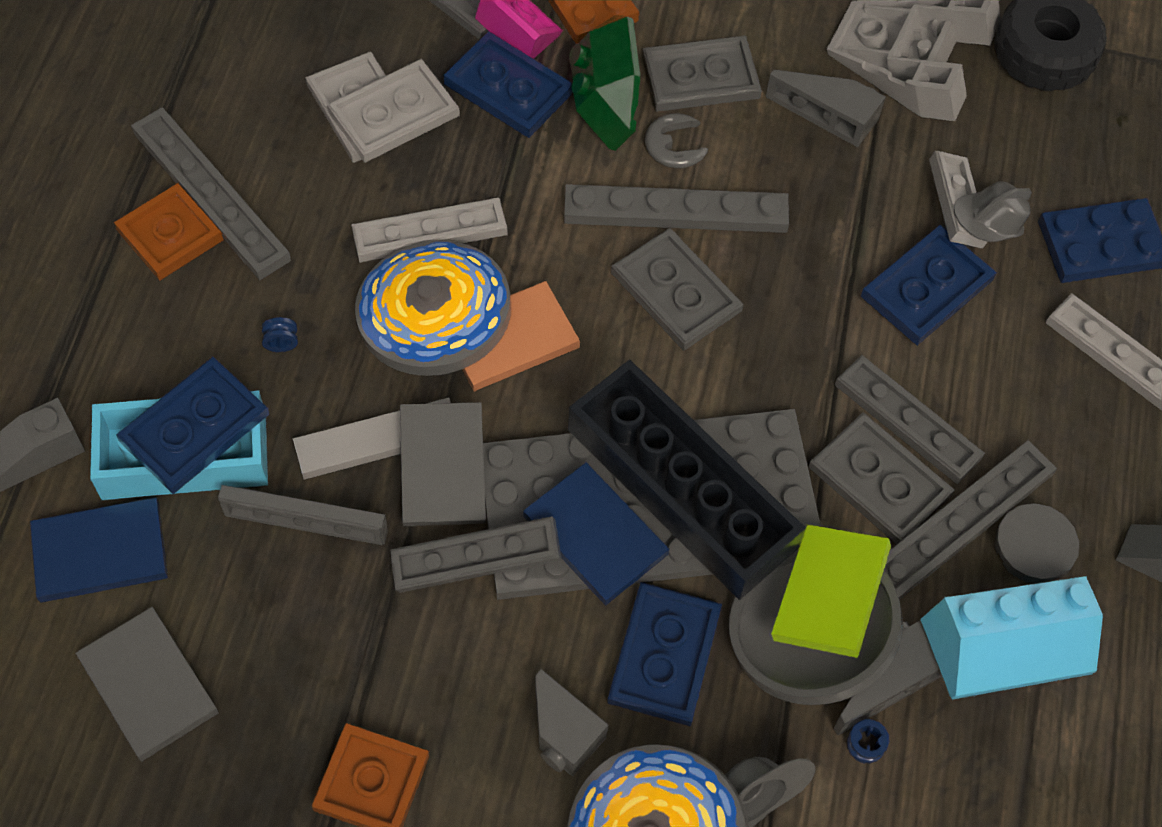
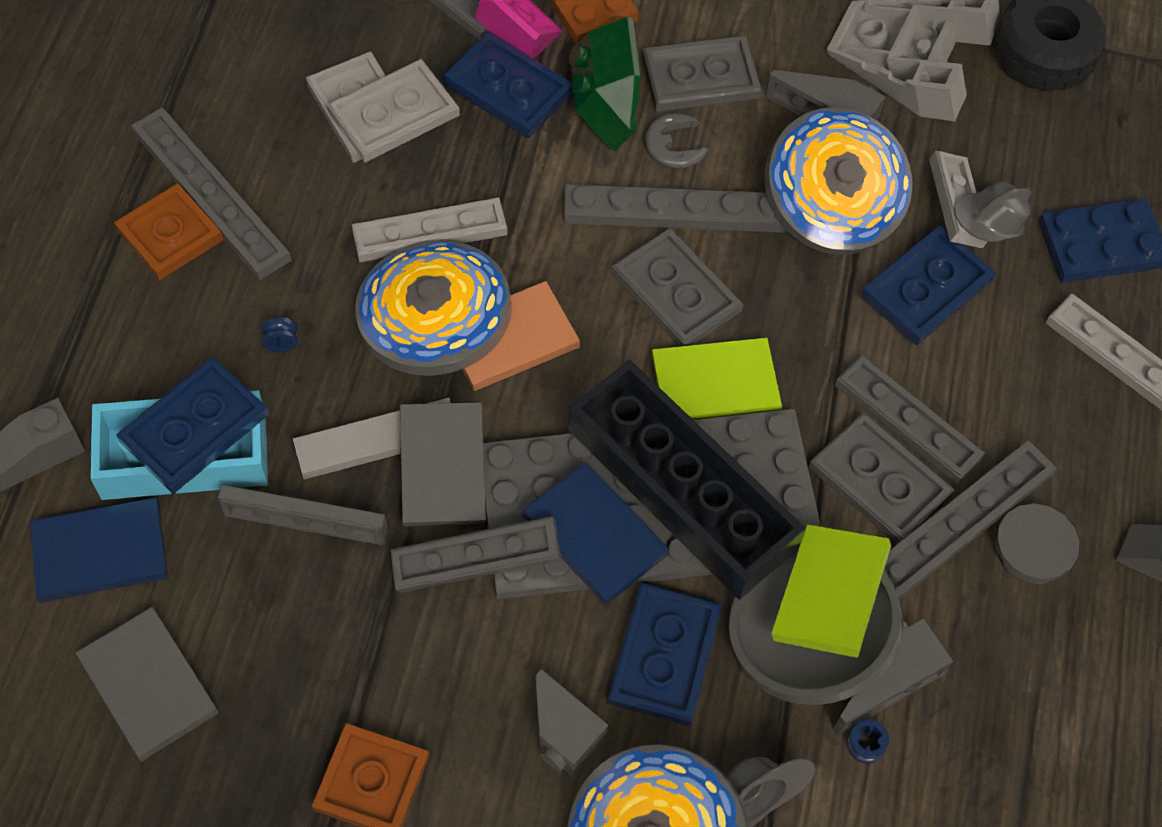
(719, 378): none -> lime tile
(838, 180): none -> dish
(1015, 636): medium azure slope -> none

